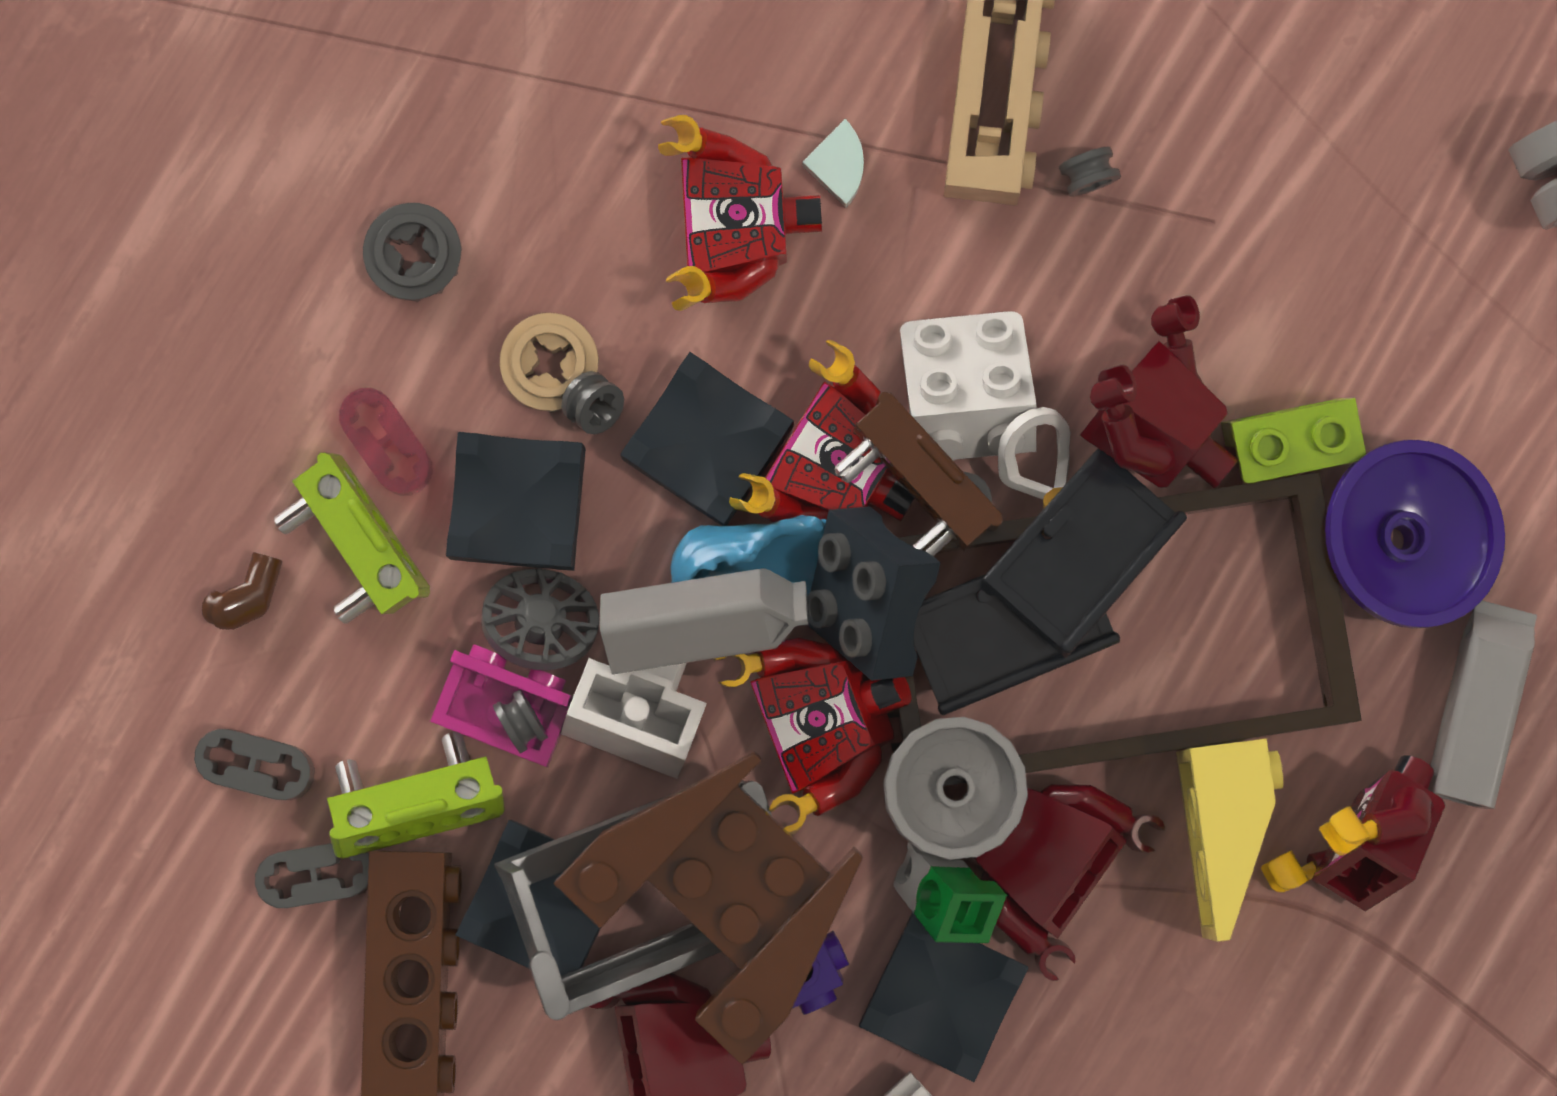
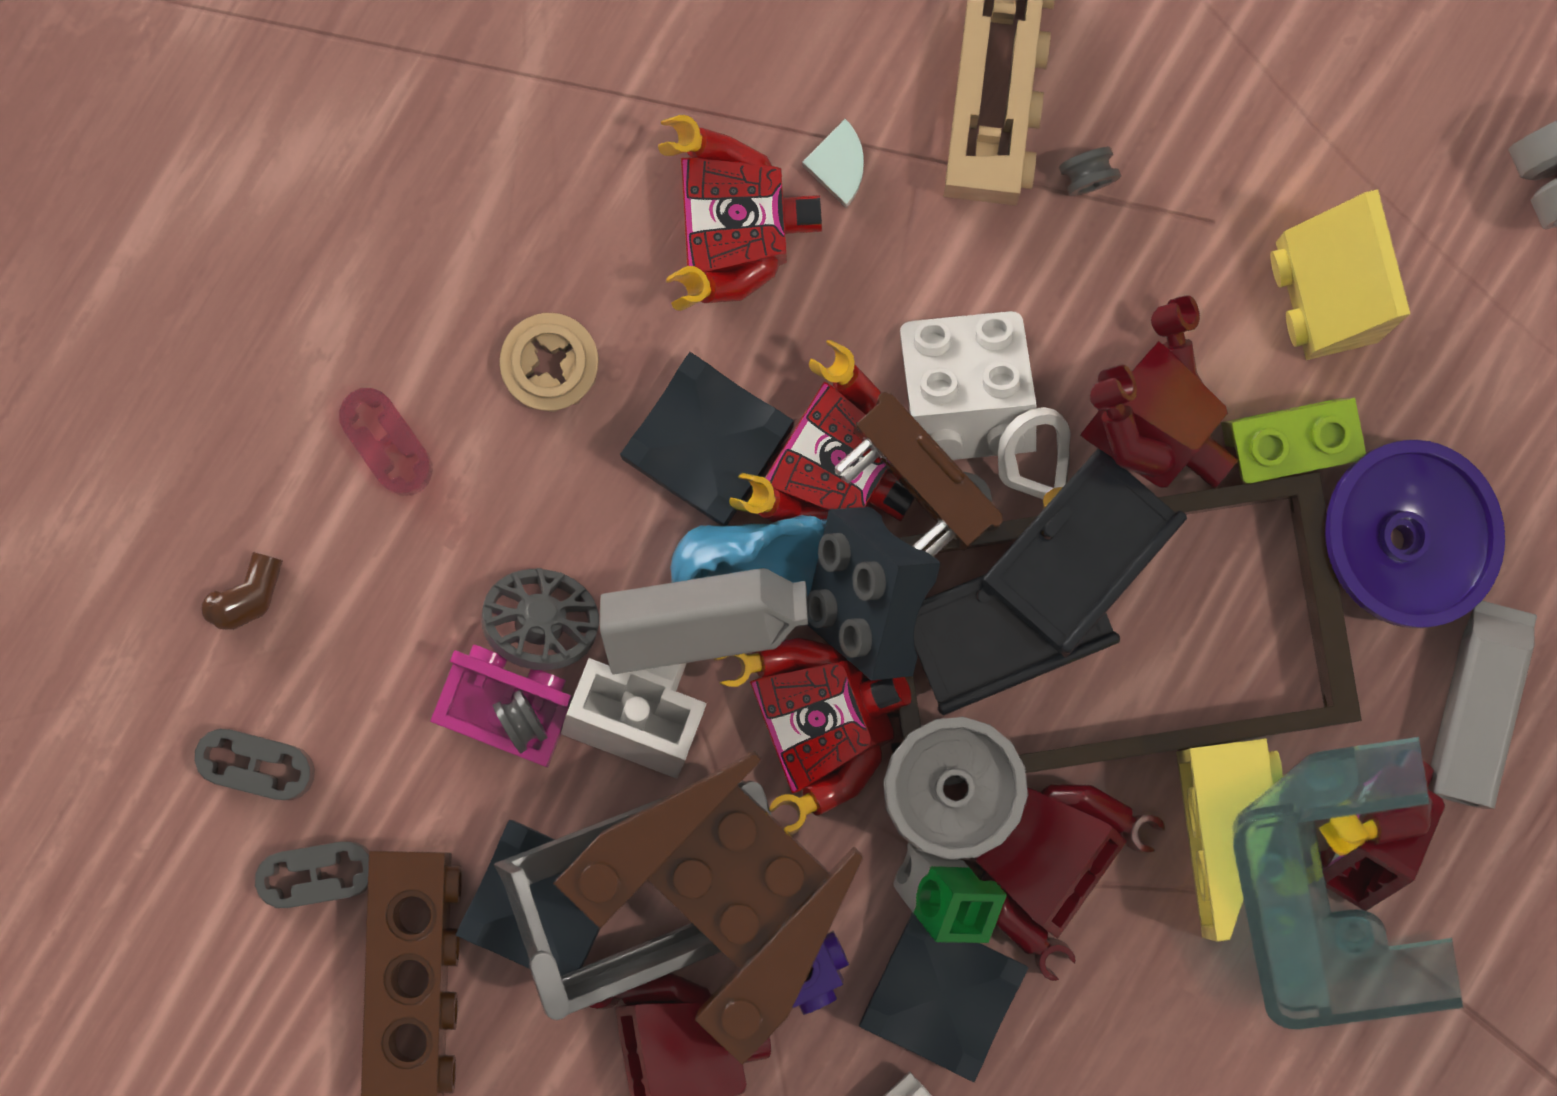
(359, 534): lime piece -> none
(403, 225): dark grey gear -> none
(413, 805): lime piece -> none
(516, 501): black brick -> none
(581, 394): dark grey bush -> none
(1320, 962): none -> clear light blue windscreen
(1340, 278): none -> light yellow slope

